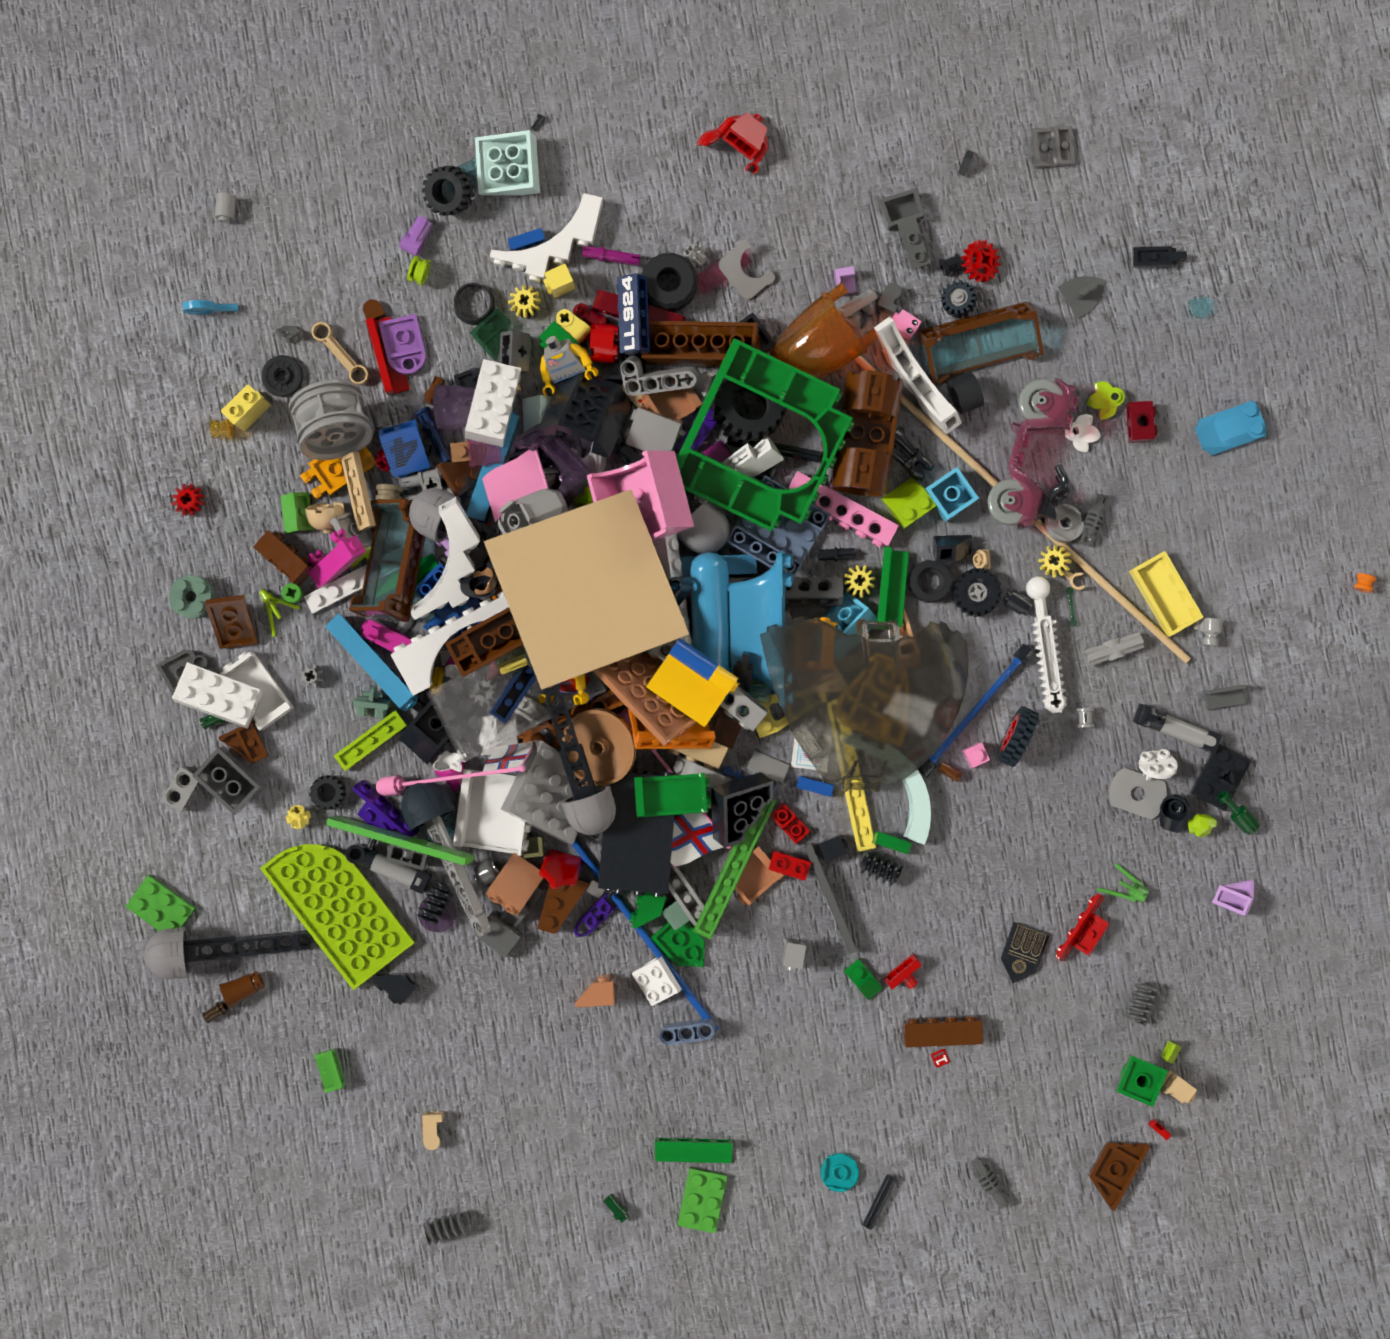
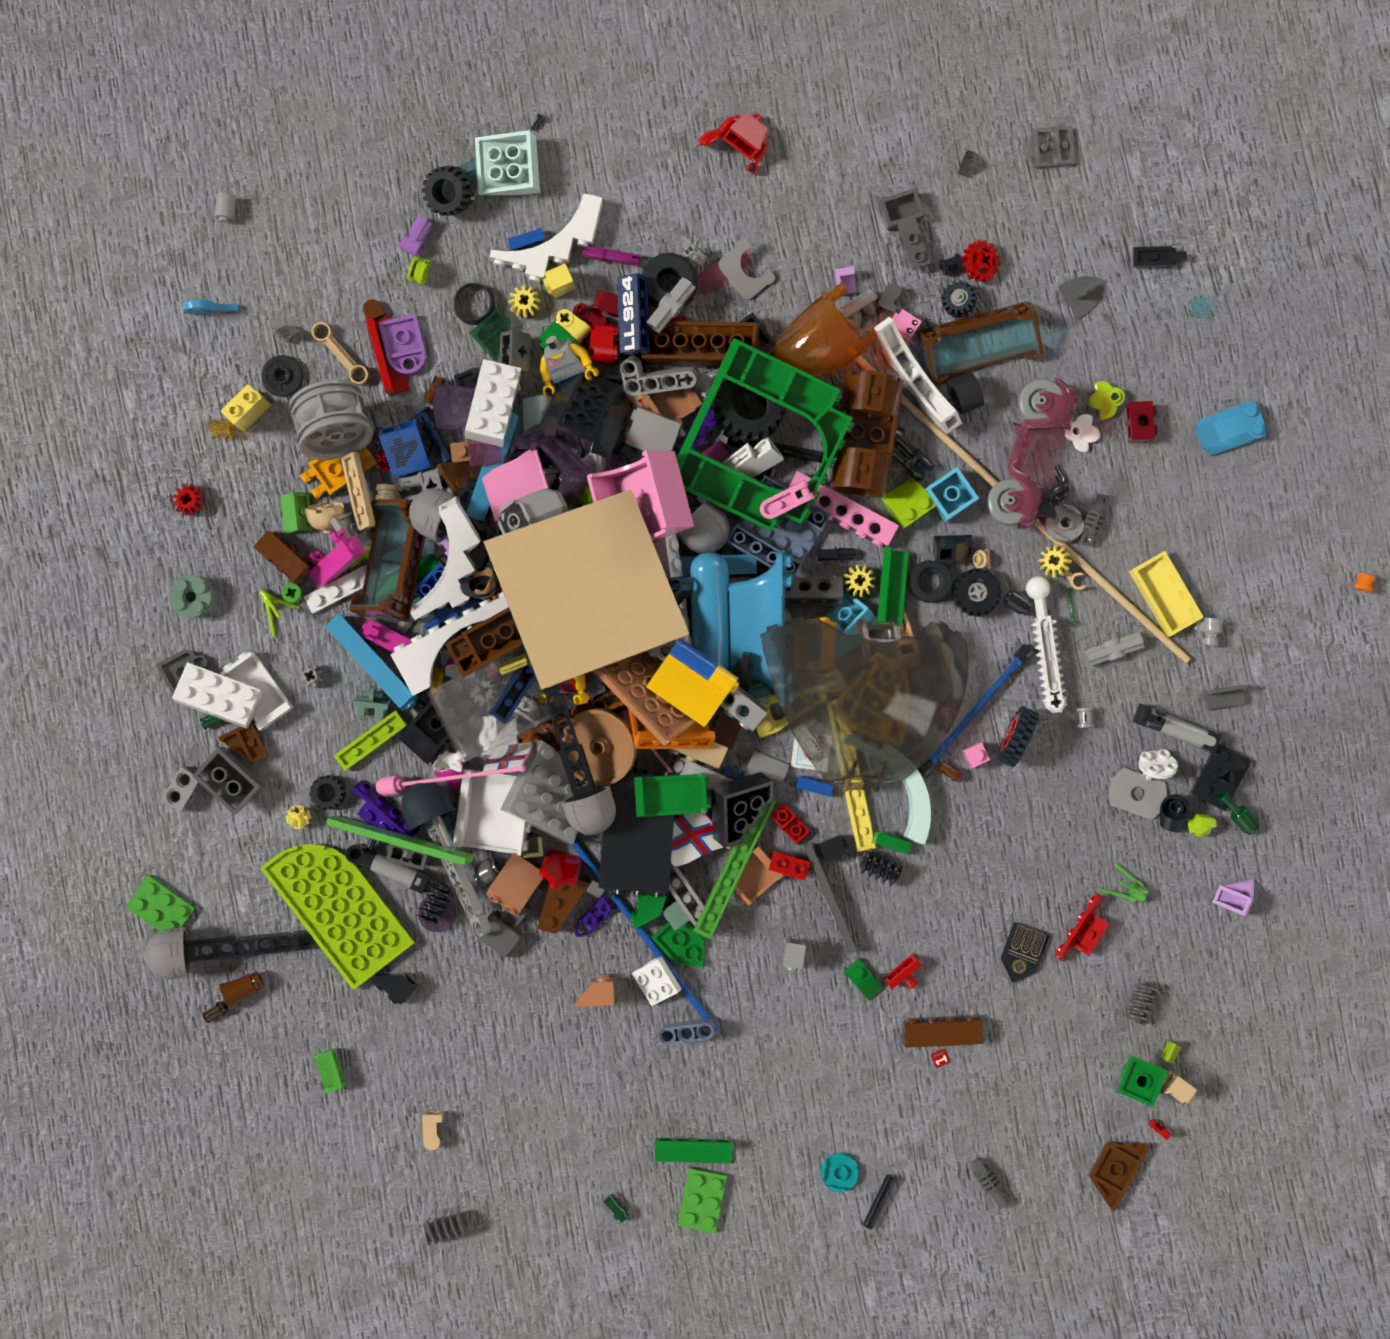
(231, 621): reddish brown plate -> none
(671, 305): none -> light grey piece
(785, 500): none -> bright pink plate

